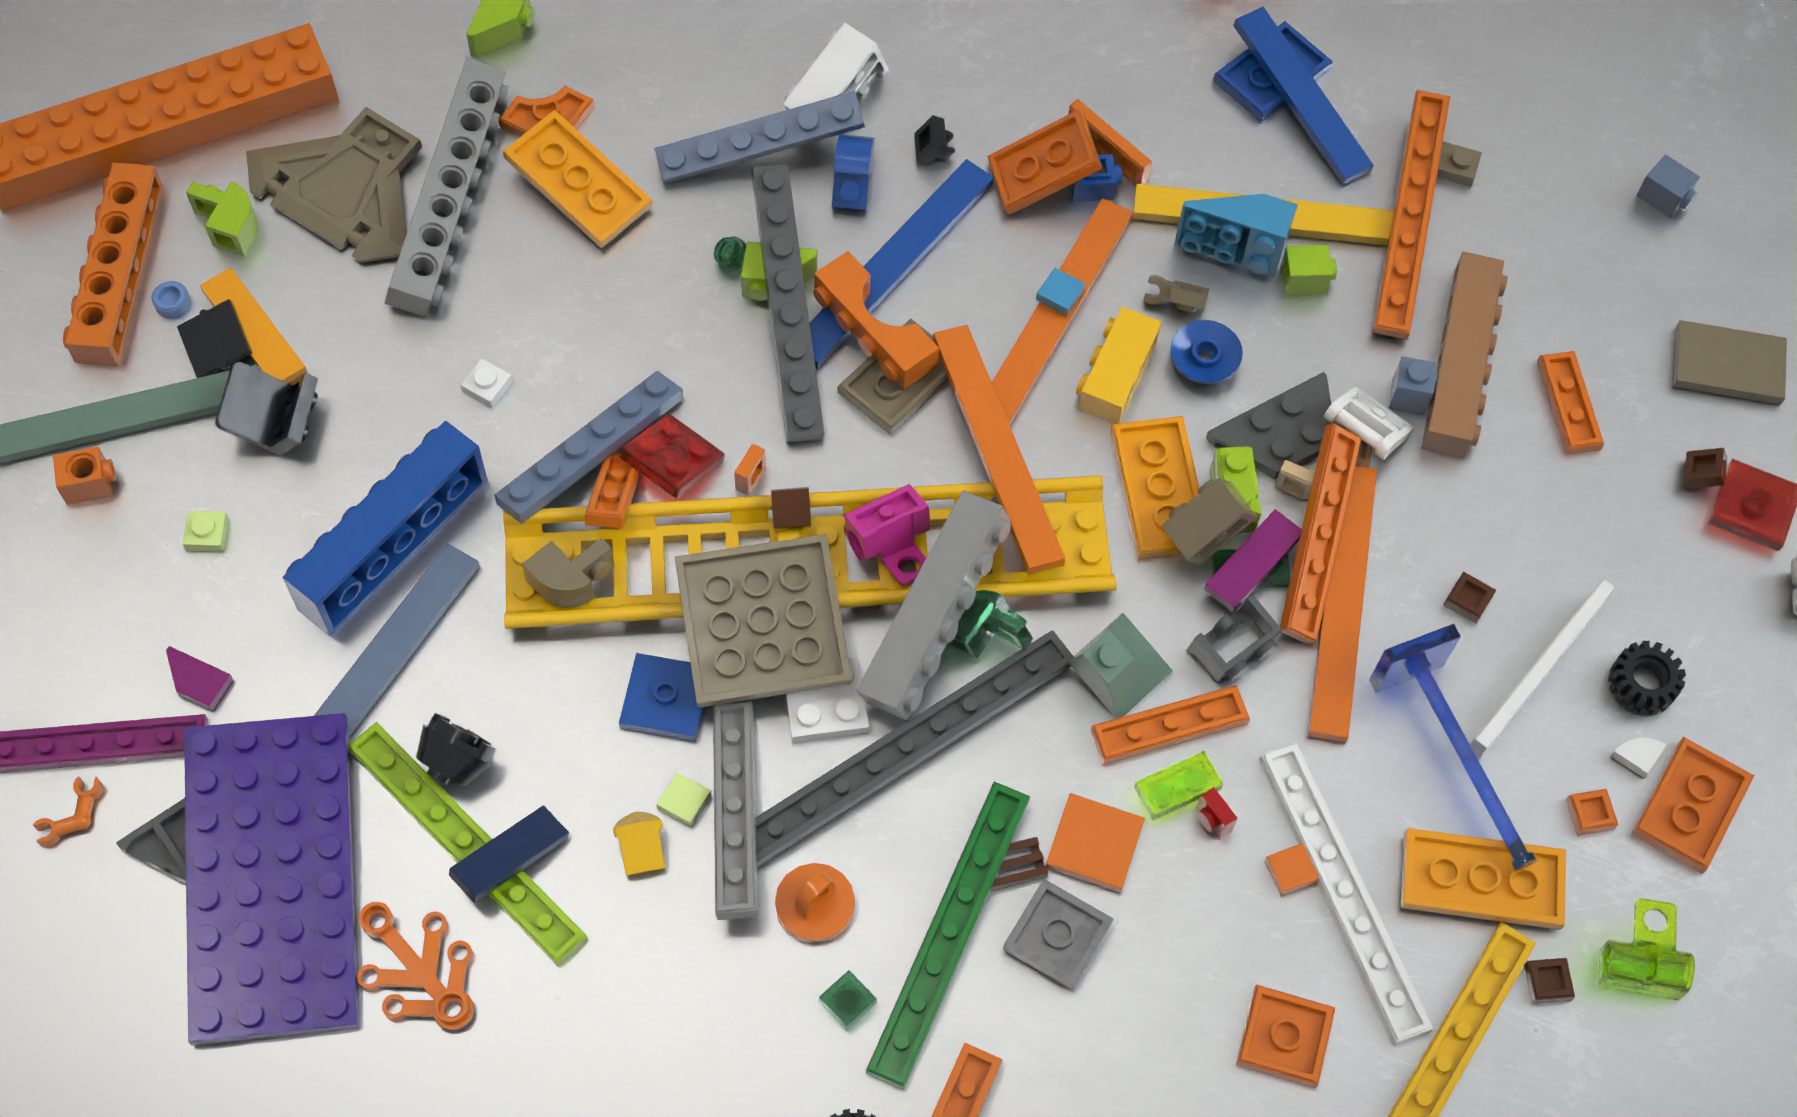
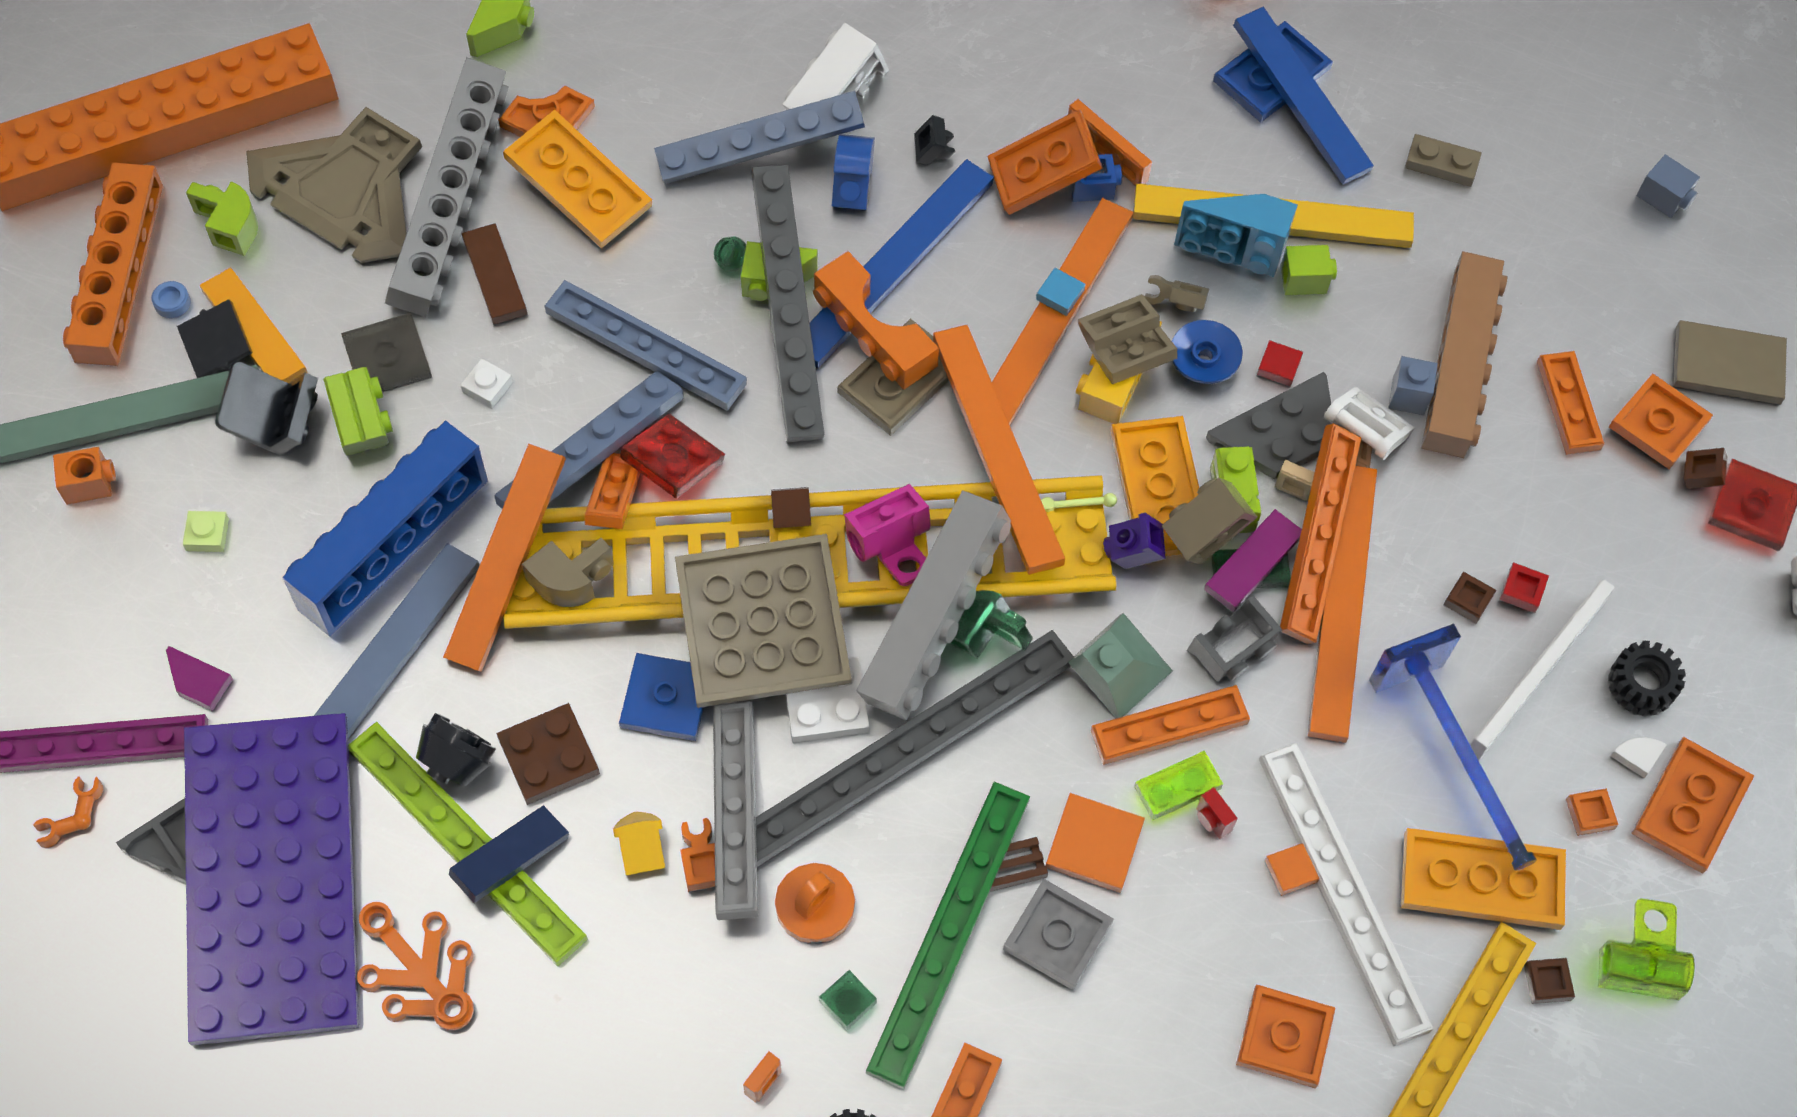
(356, 410): none -> lime brick
(388, 351): none -> clear smoke tile
(494, 274): none -> reddish brown tile
(504, 557): none -> orange tile
(548, 753): none -> reddish brown plate
(646, 345): none -> sand blue plate
(683, 799): yellowish green tile -> none
(699, 858): none -> orange plate
(750, 469): orange tile -> none
(762, 1077): none -> orange tile
(1108, 500): none -> yellowish green hinge
(1127, 339): none -> dark tan slope
(1135, 542): none -> dark purple brick
(1280, 363): none -> red tile
(1411, 215): orange tile -> none
(1524, 587): none -> red plate
(1660, 421): none -> orange plate

